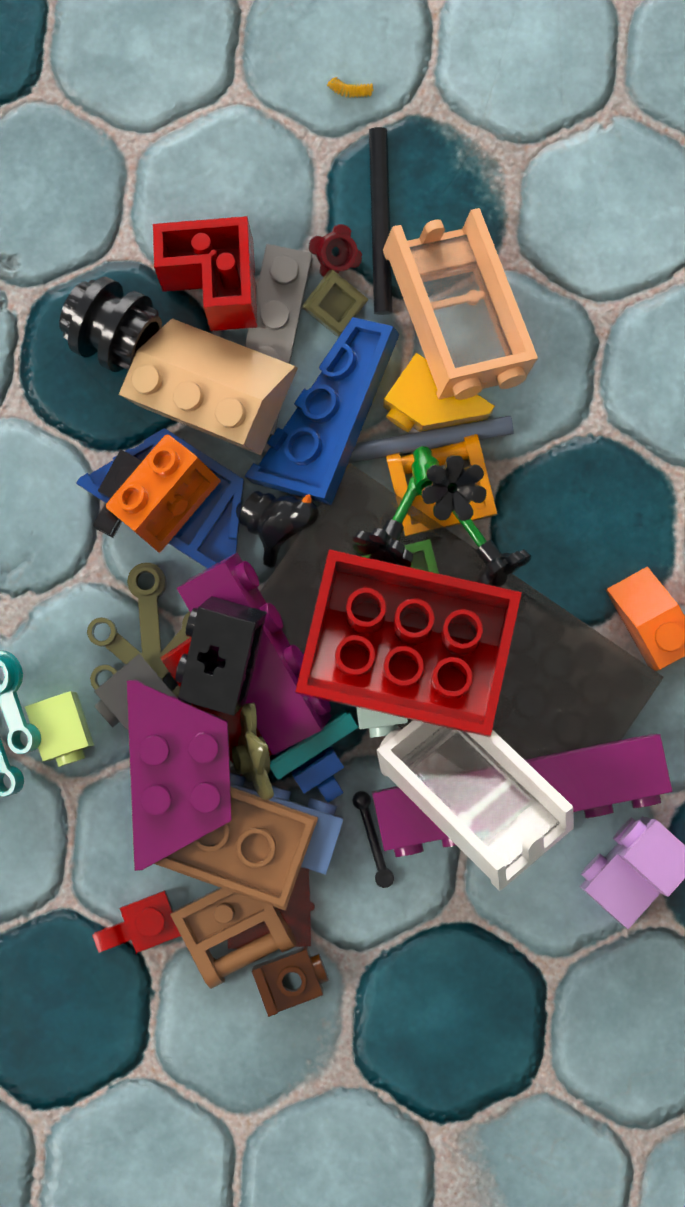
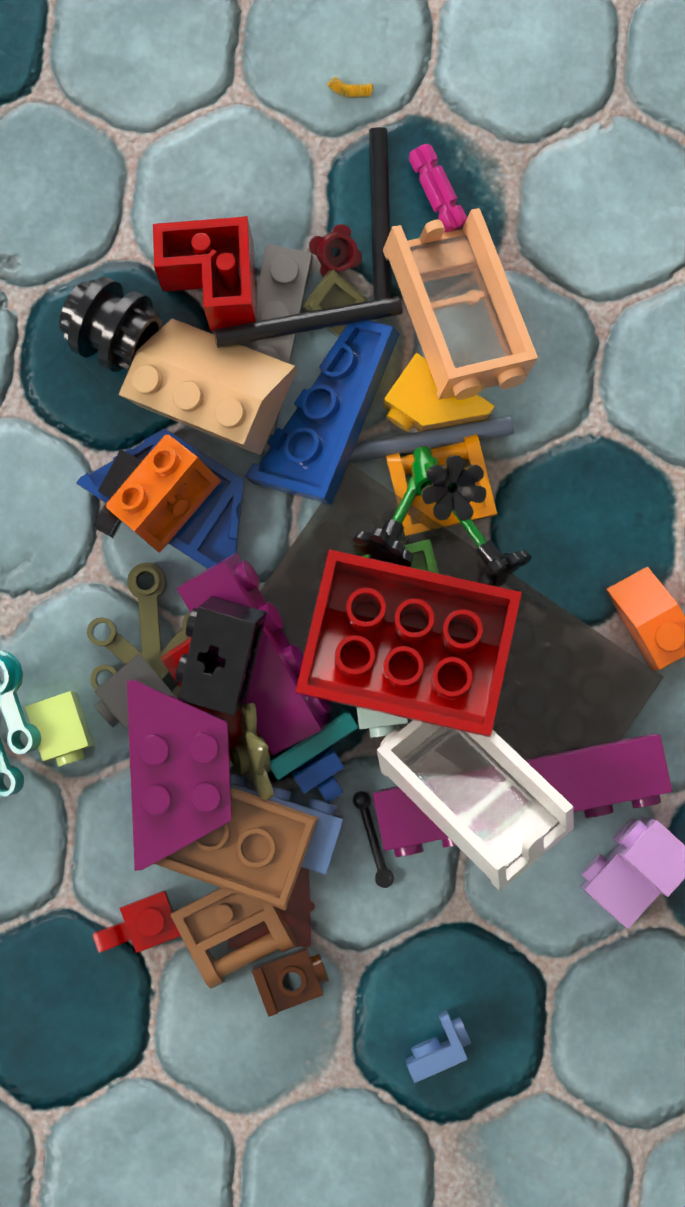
(276, 520): black animal -> none
(308, 321): none -> black bar
(433, 1057): none -> medium blue bracket
(437, 187): none -> dark pink axle

